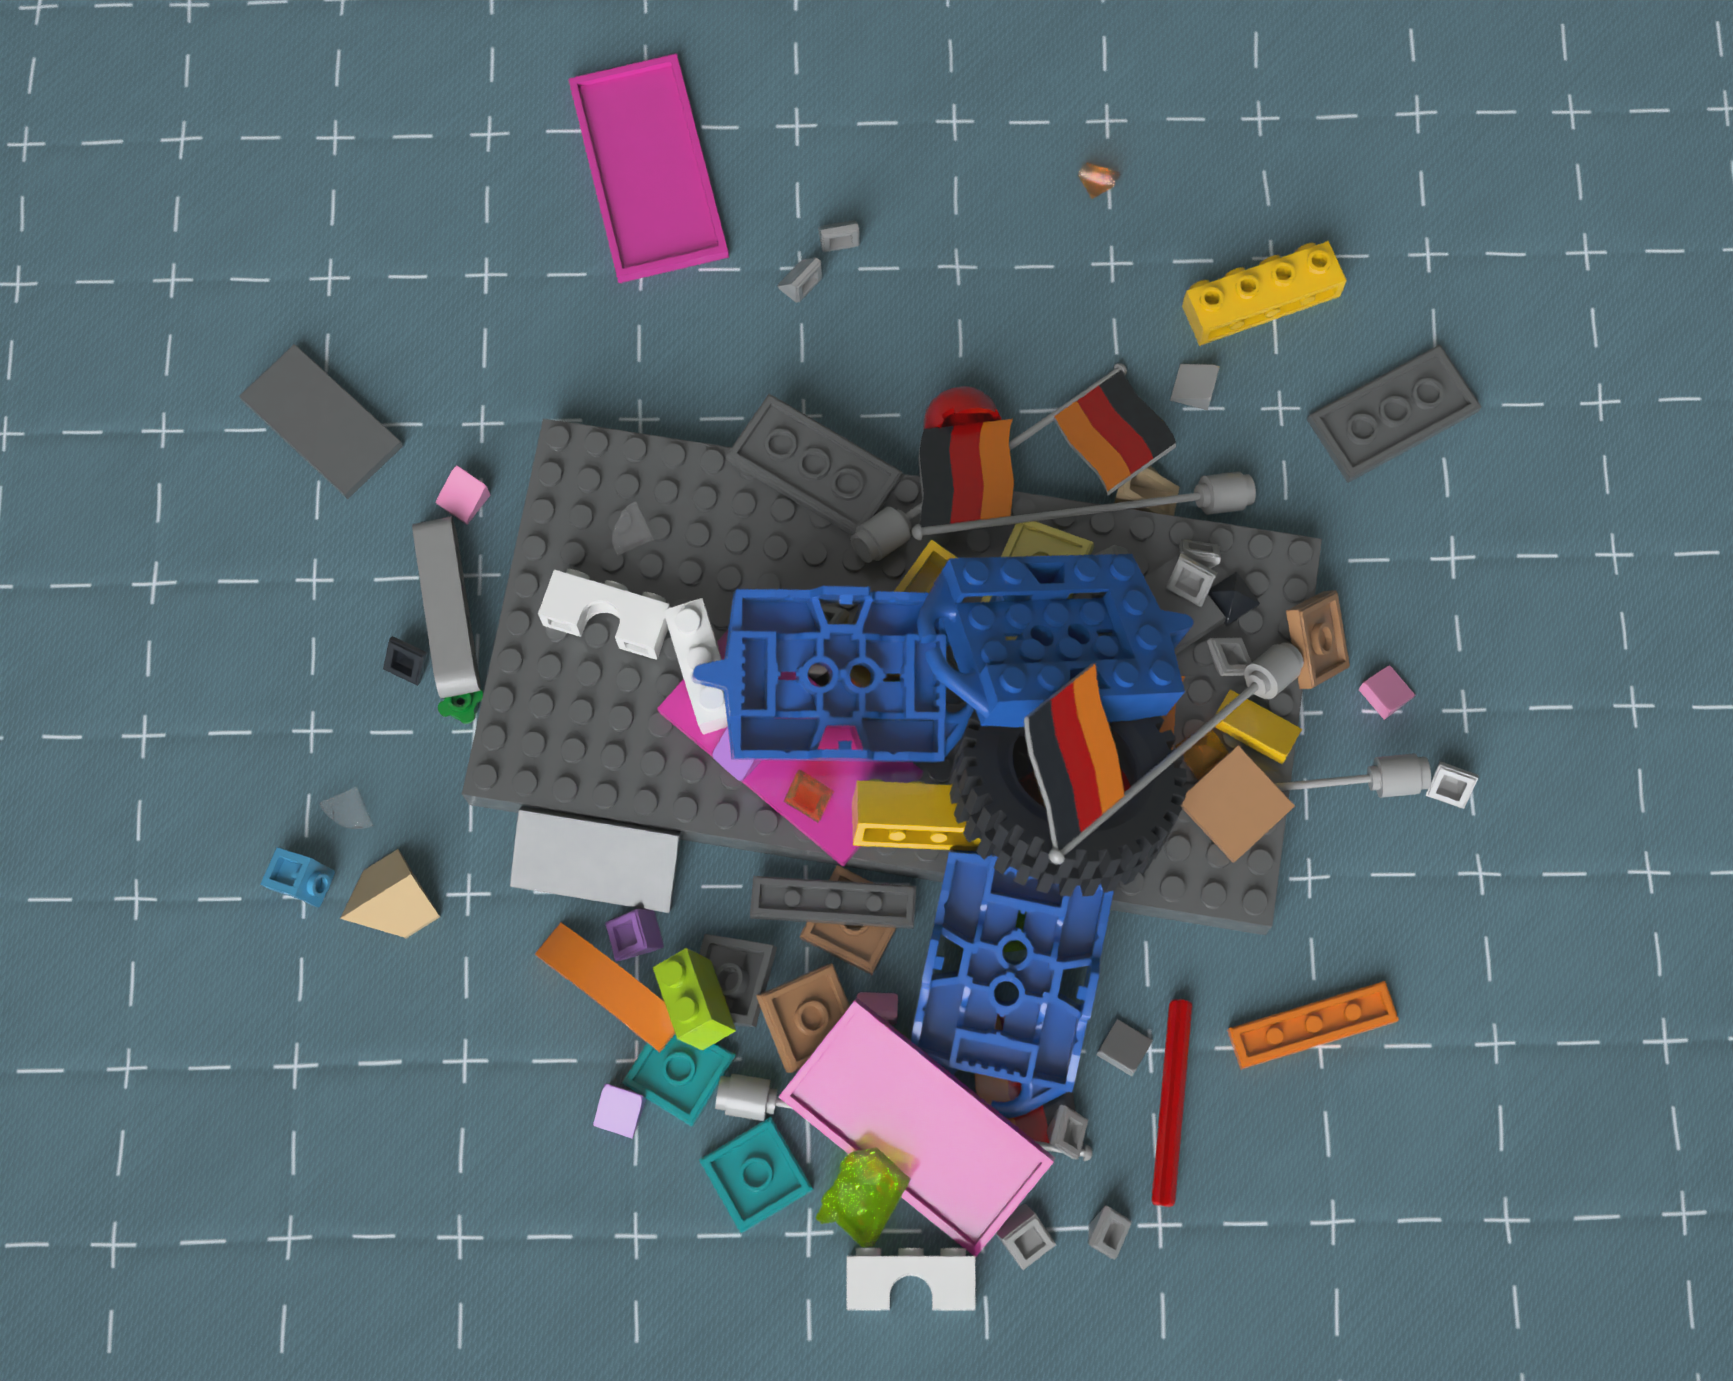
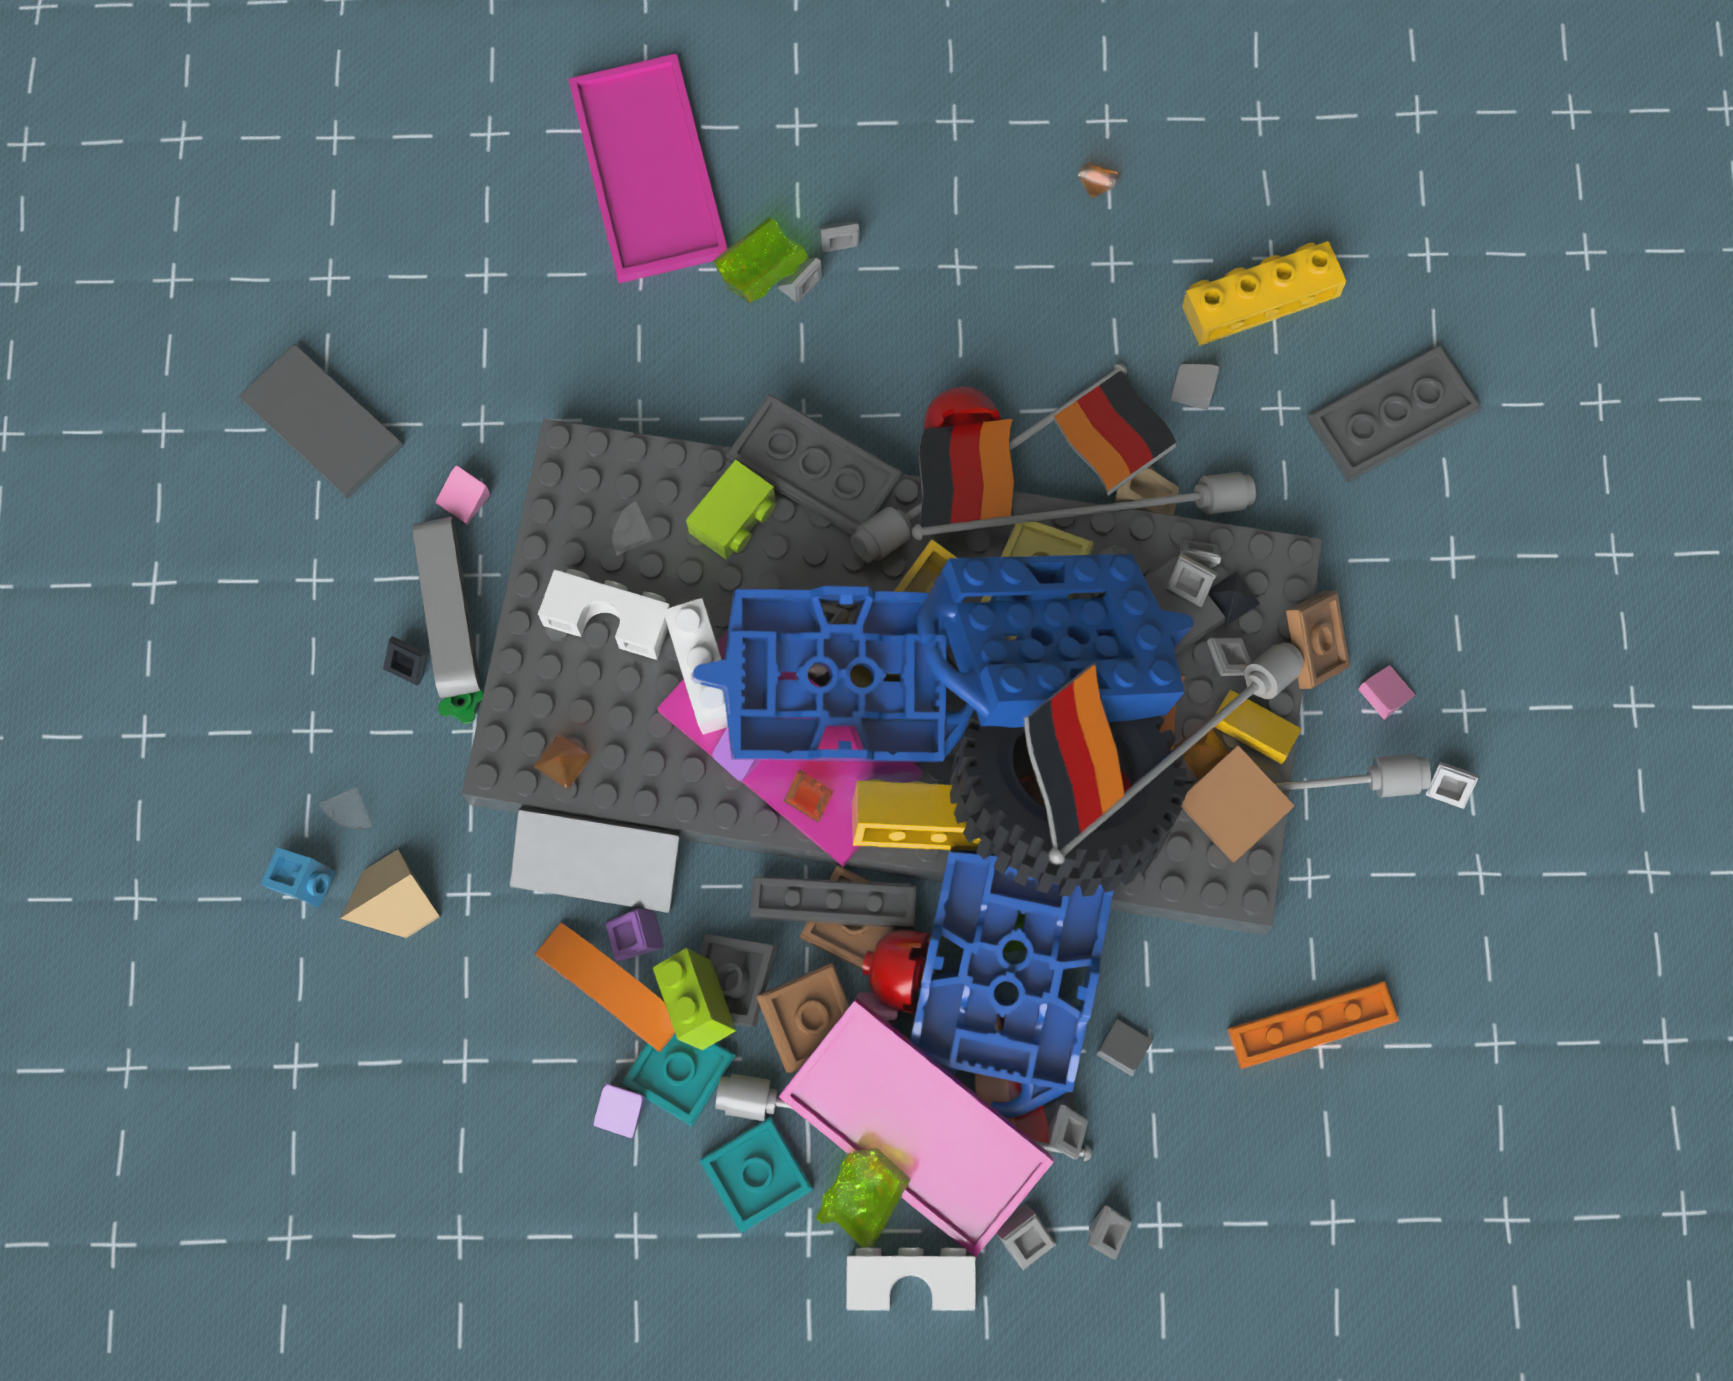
(563, 761): none -> clear orange slope
(732, 510): none -> lime brick
(759, 261): none -> clear neon green bracket
(897, 968): none -> red cylinder
(1172, 1103): red axle -> none

